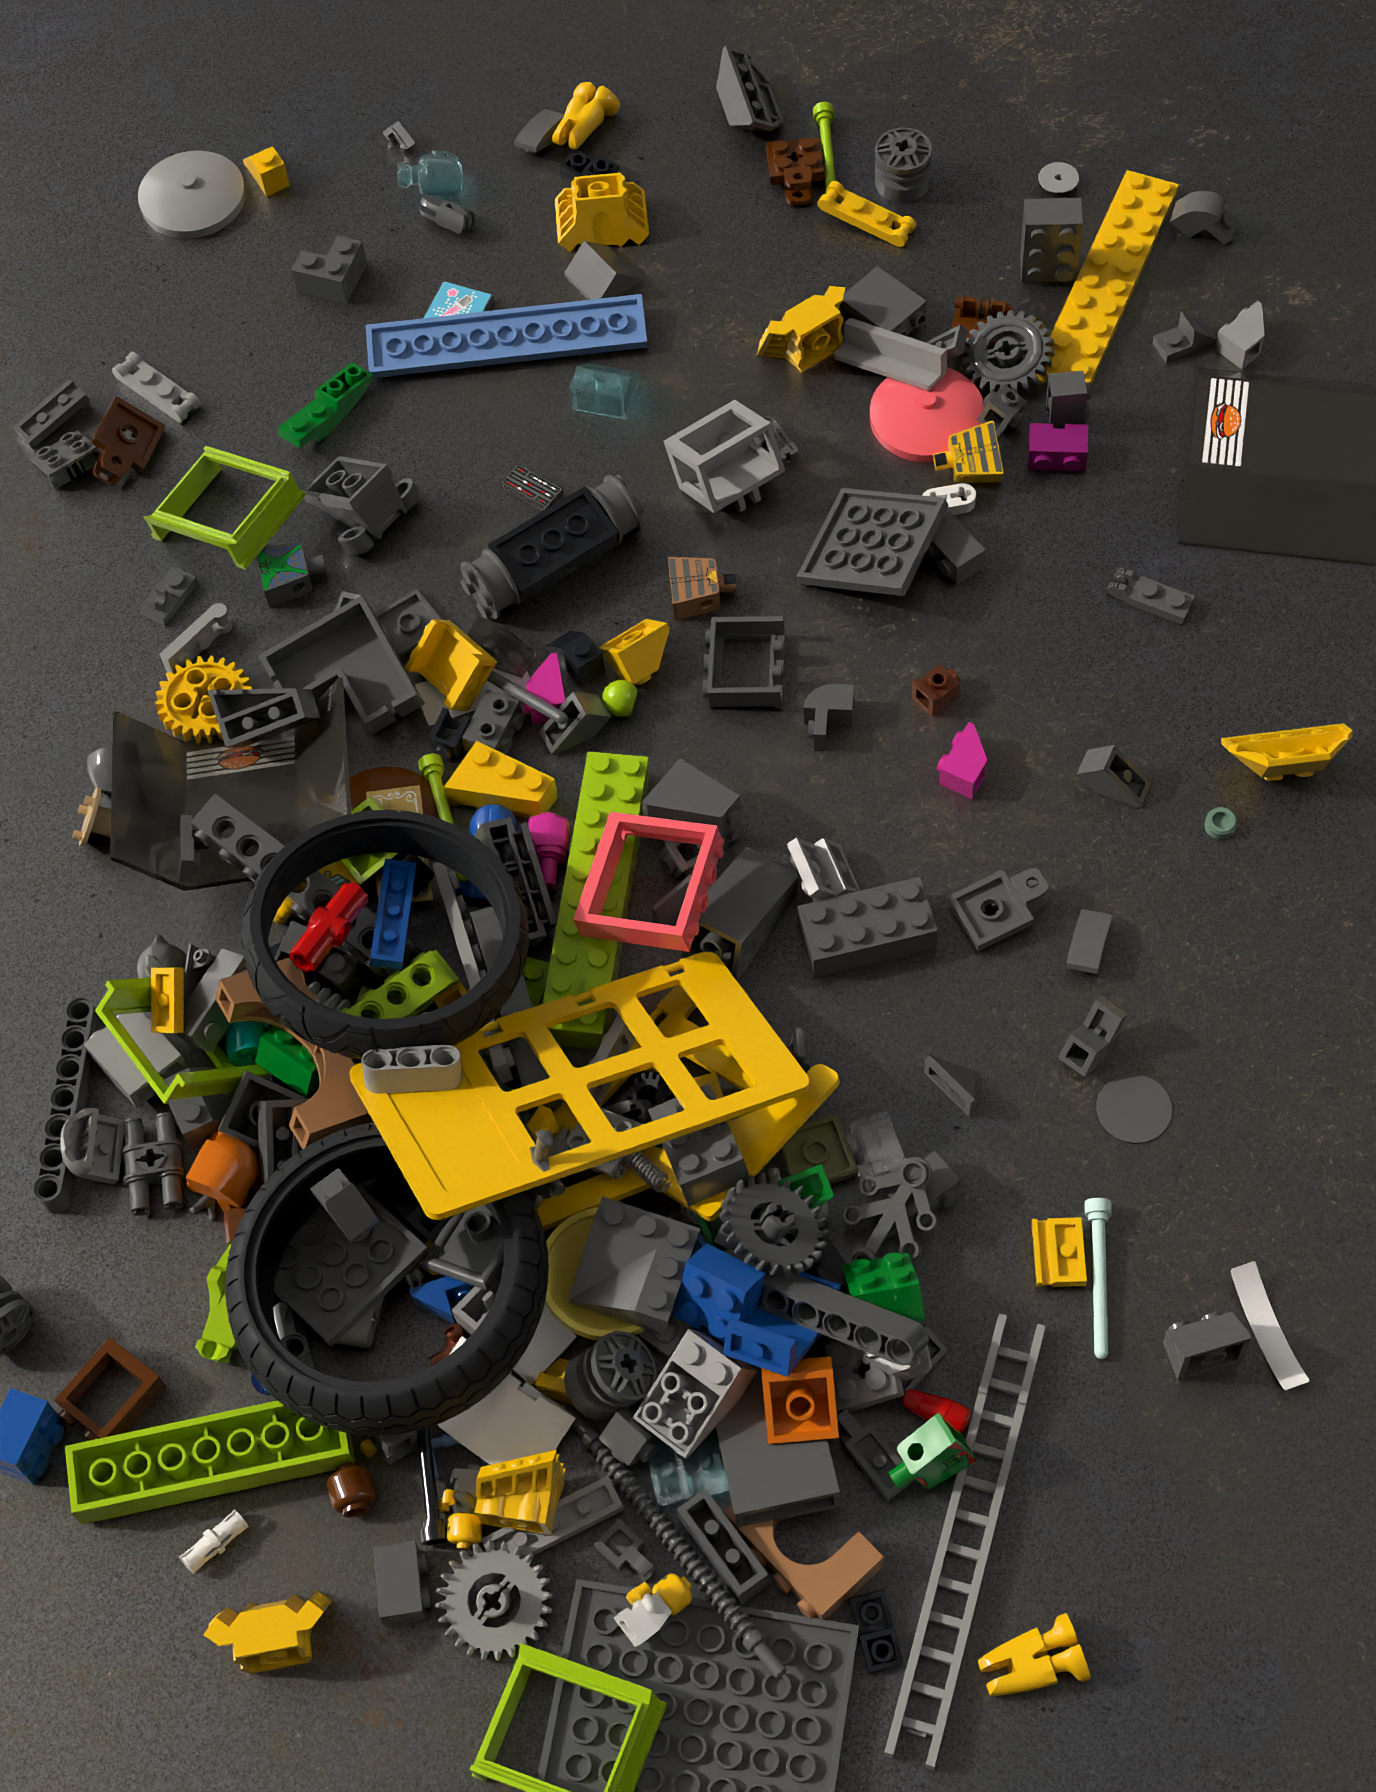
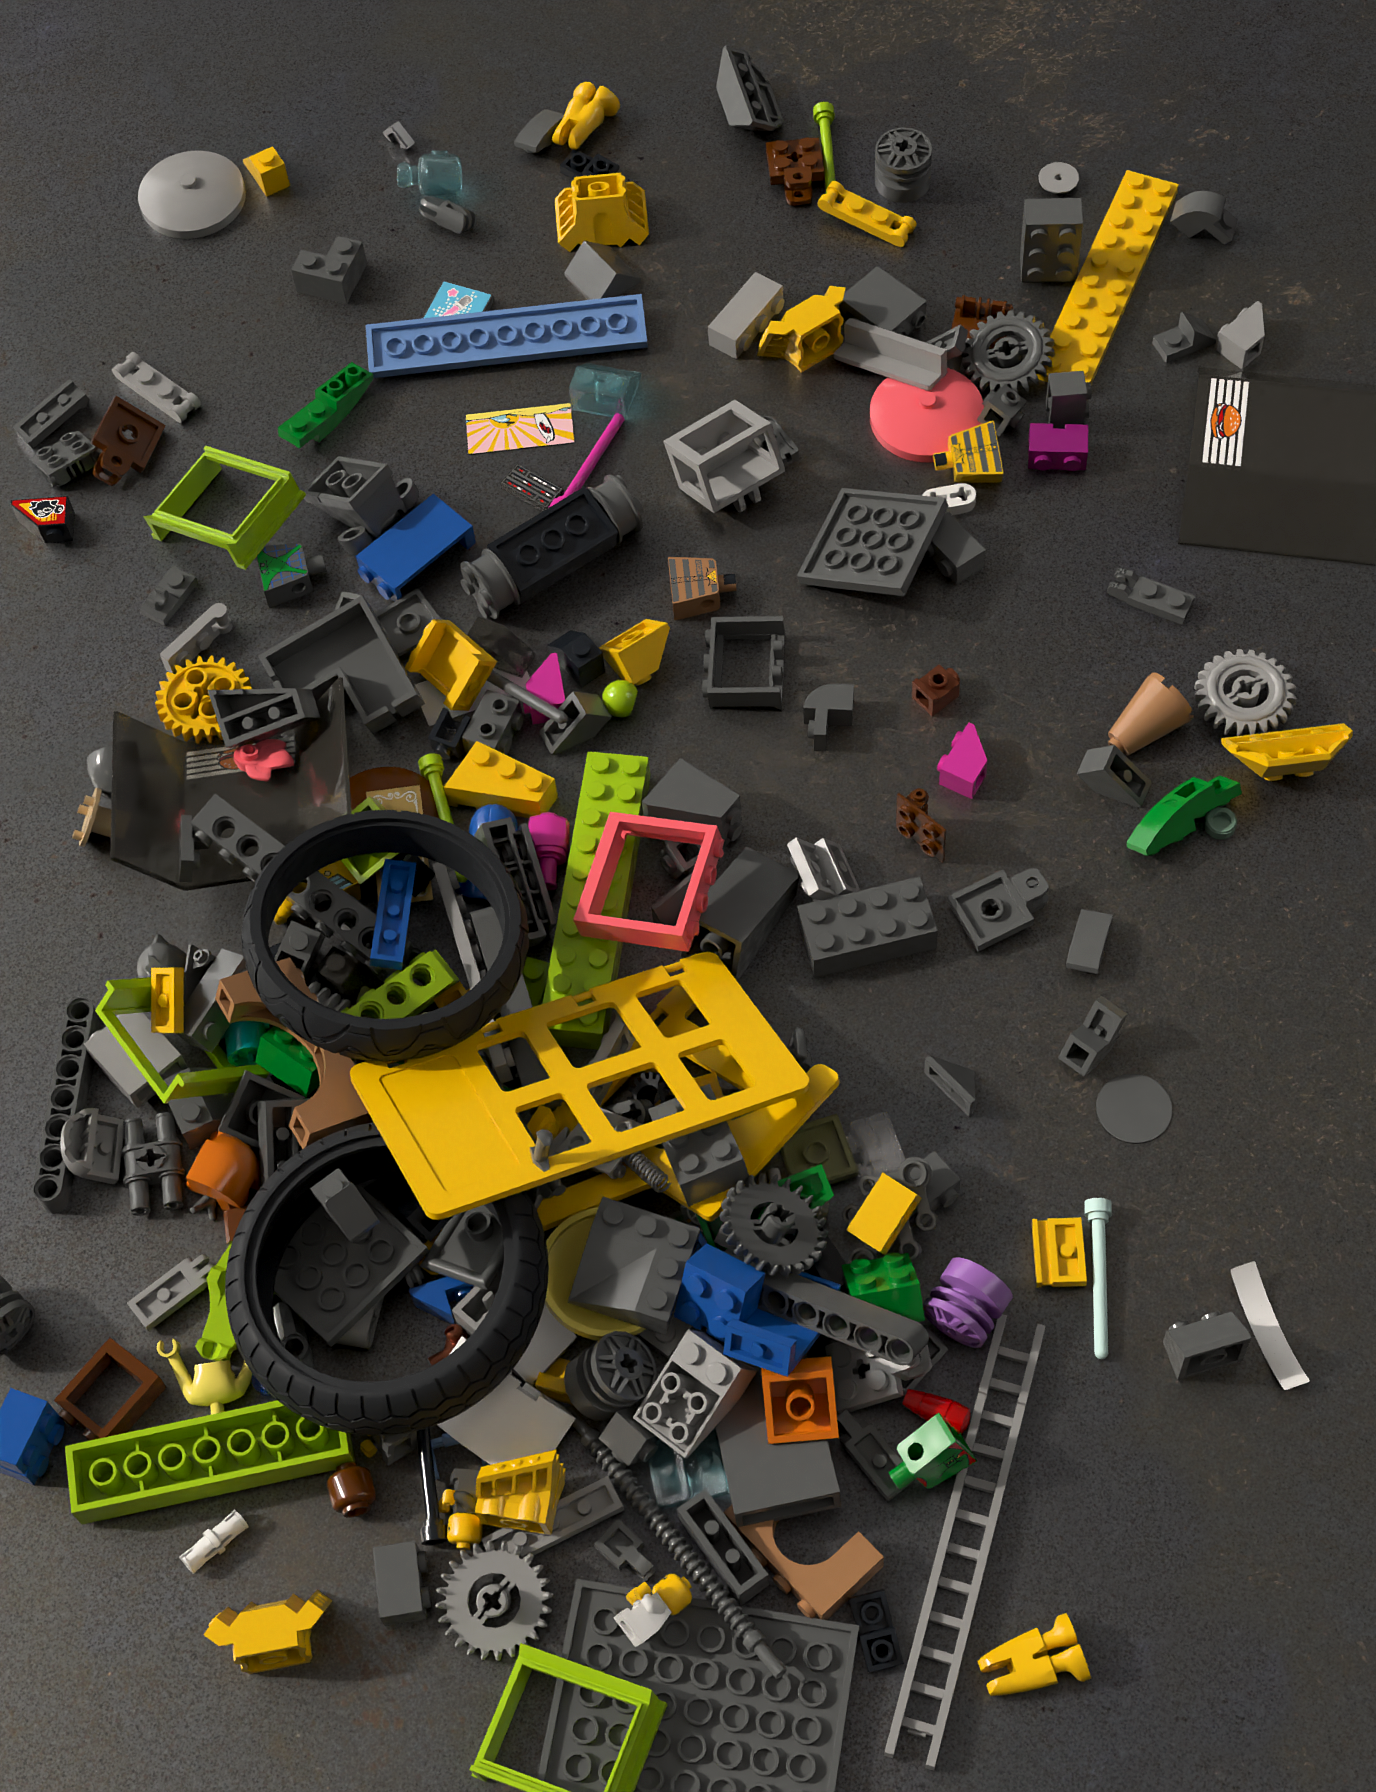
(46, 518): none -> slope
(171, 1291): none -> light grey hinge
(212, 1382): none -> light yellow piece
(262, 758): none -> coral plate
(328, 926): red piece -> none
(412, 1069): light grey beam -> none
(413, 546): none -> blue panel
(519, 428): none -> sticker
(593, 457): none -> dark pink piece
(746, 315): none -> light grey brick
(884, 1213): none -> yellow panel
(914, 823): none -> reddish brown hinge
(967, 1302): none -> medium lavender wheel
(1149, 715): none -> medium nougat cone
(1175, 813): none -> green slope
(1239, 707): none -> light grey gear

